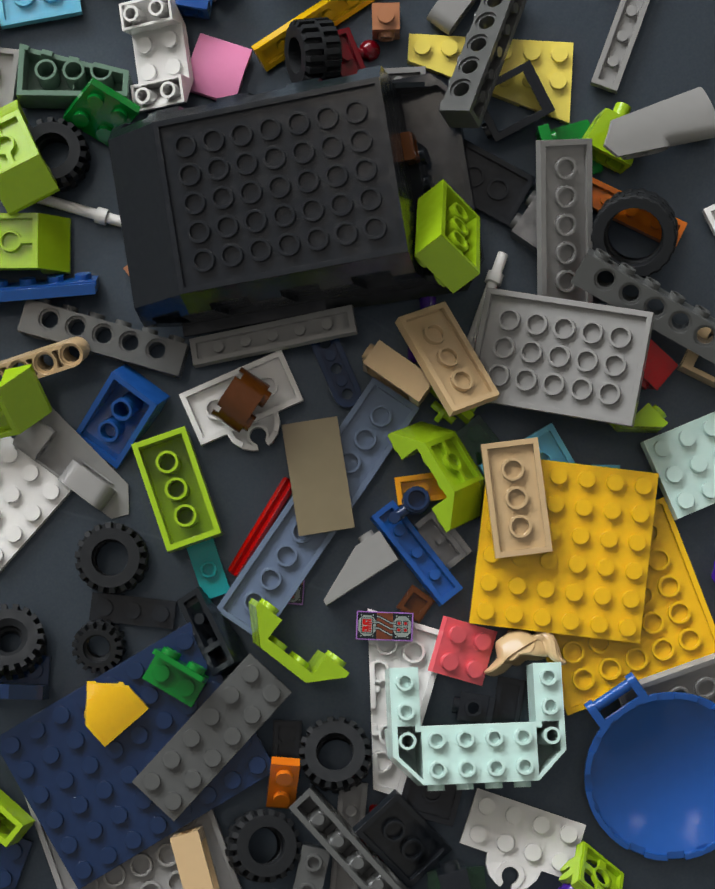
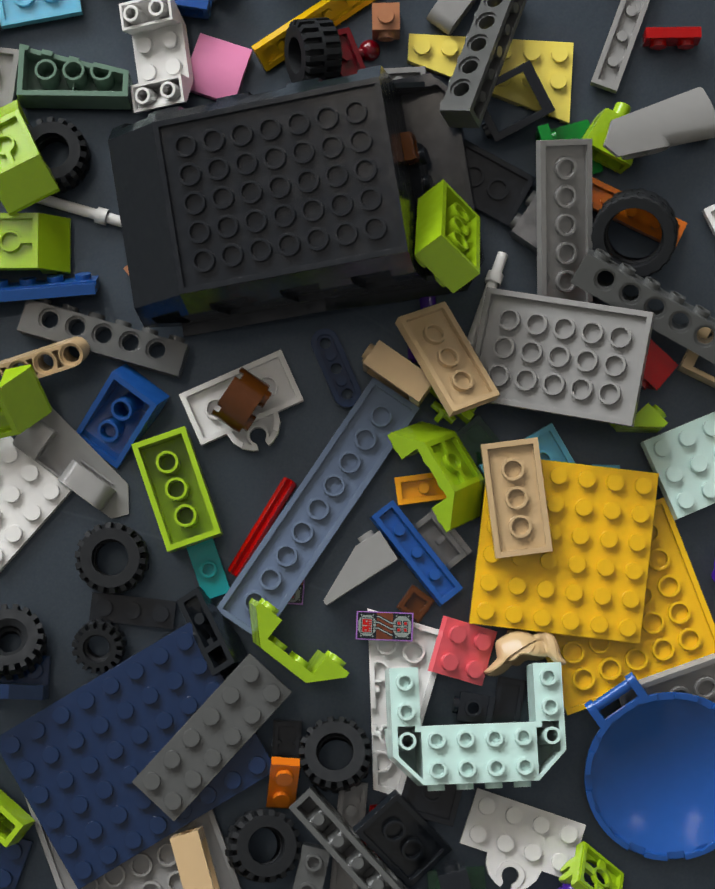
(100, 110): green plate -> none
(111, 709): yellow slope -> none
(175, 676): green bracket -> none
(273, 336): light grey plate -> none
(318, 476): dark tan tile -> none
(414, 502): dark blue piece -> none
(661, 37): none -> red plate

